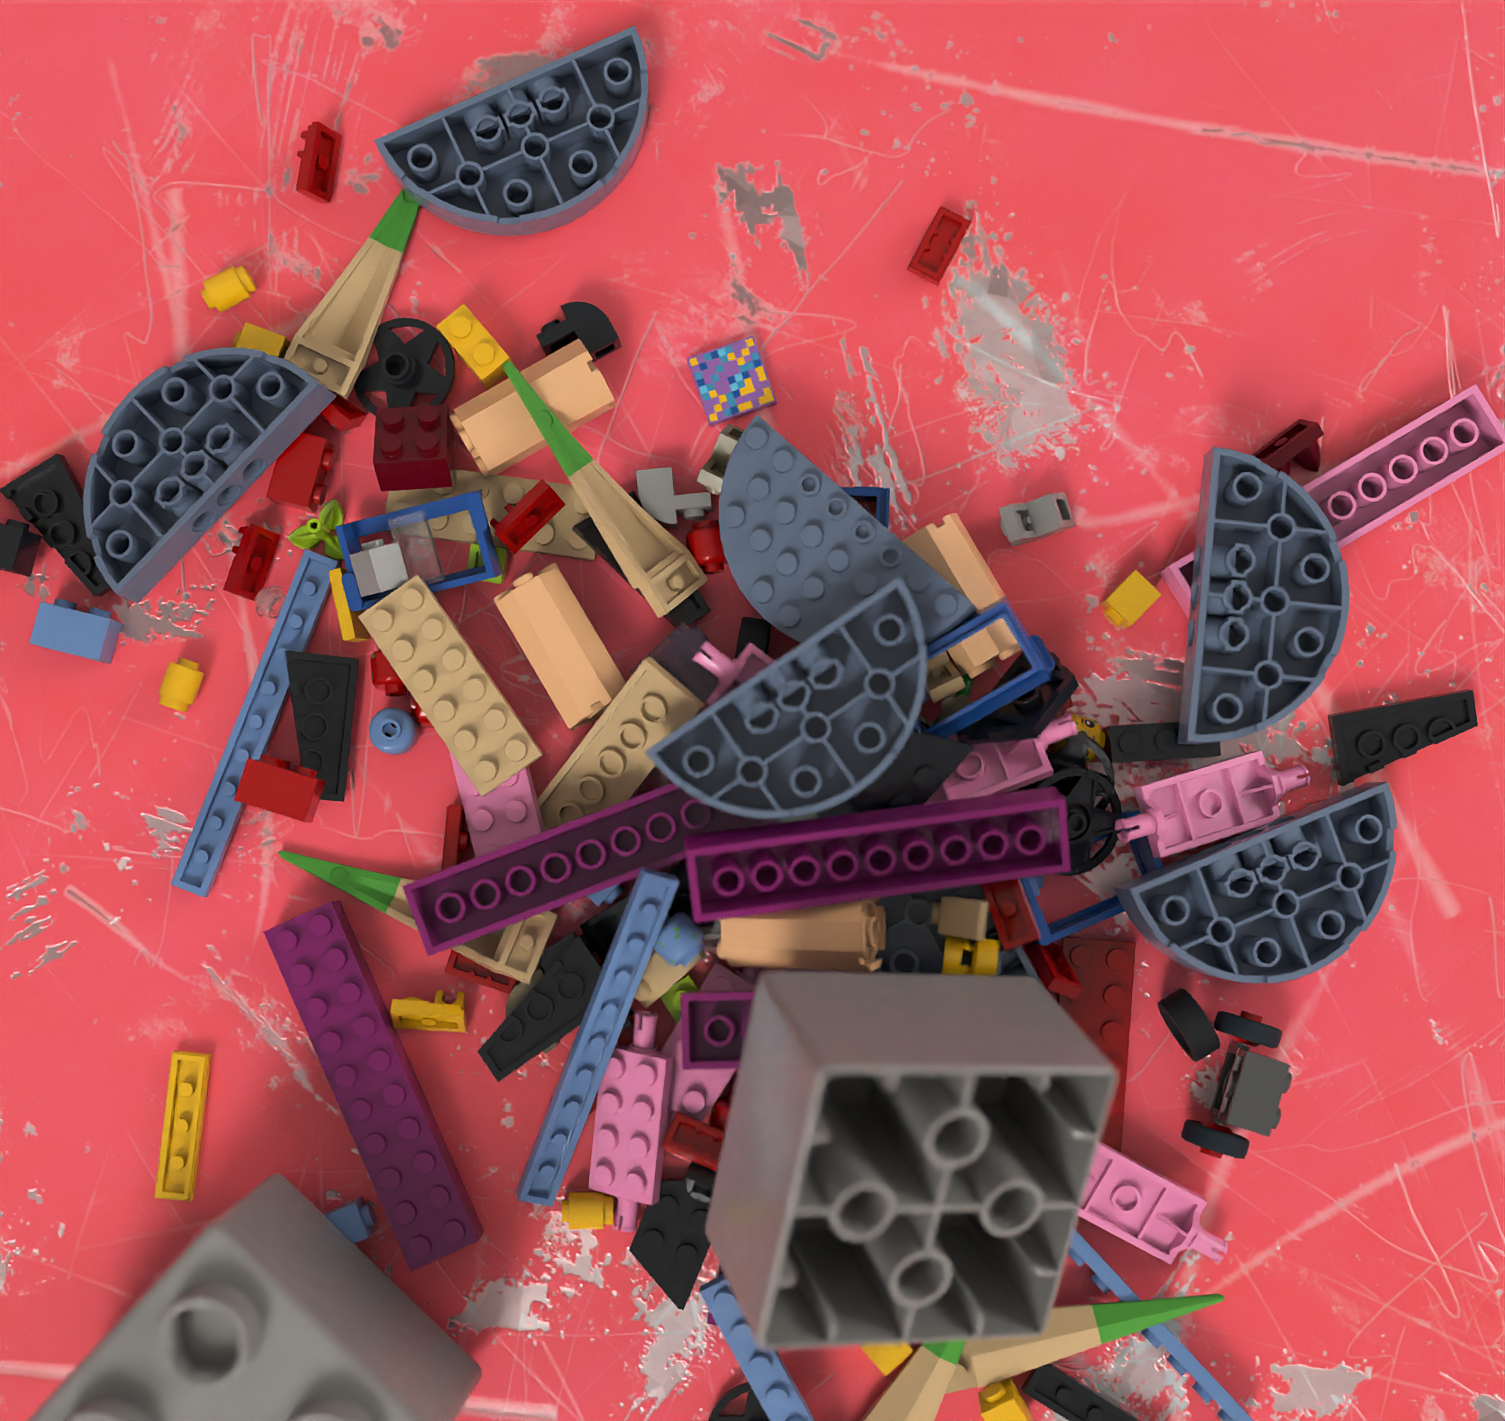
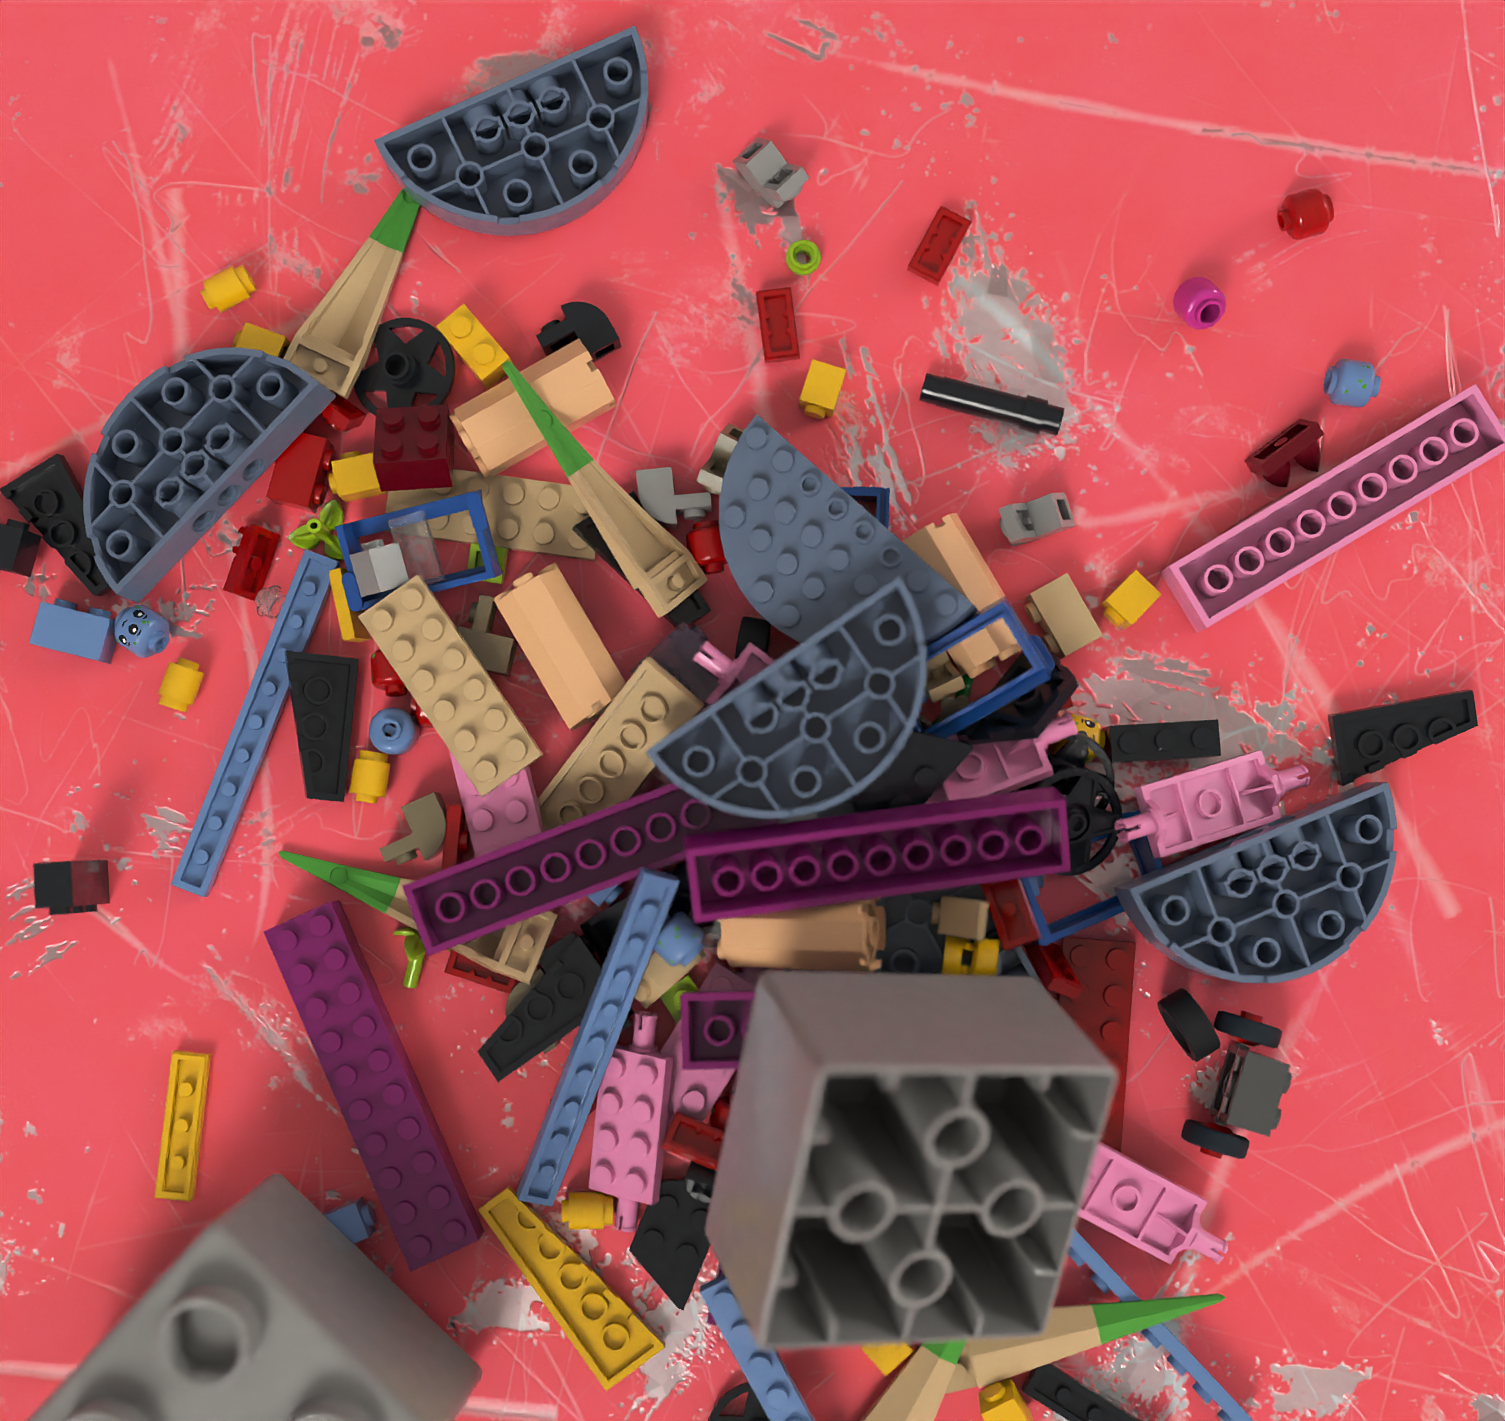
(71, 886): none -> black brick
(141, 631): none -> medium blue head
(280, 790): red brick -> none
(318, 162): red plate -> none
(354, 477): none -> yellow brick
(370, 776): none -> yellow brick
(415, 953): none -> lime plant
(428, 828): none -> dark tan brick
(436, 1016): yellow plate -> none
(493, 651): none -> dark tan brick
(527, 516): red plate -> none
(586, 1308): none -> yellow wing
(731, 381): tile -> none
(769, 172): none -> light grey brick
(777, 325): none -> red plate
(803, 247): none -> lime plate
(821, 389): none -> yellow brick
(1026, 413): none -> black piece
(1062, 616): none -> tan brick
(1199, 303): none -> dark pink head
(1262, 600): sand blue brick -> none
(1305, 214): none -> red head
(1351, 383): none -> medium blue head

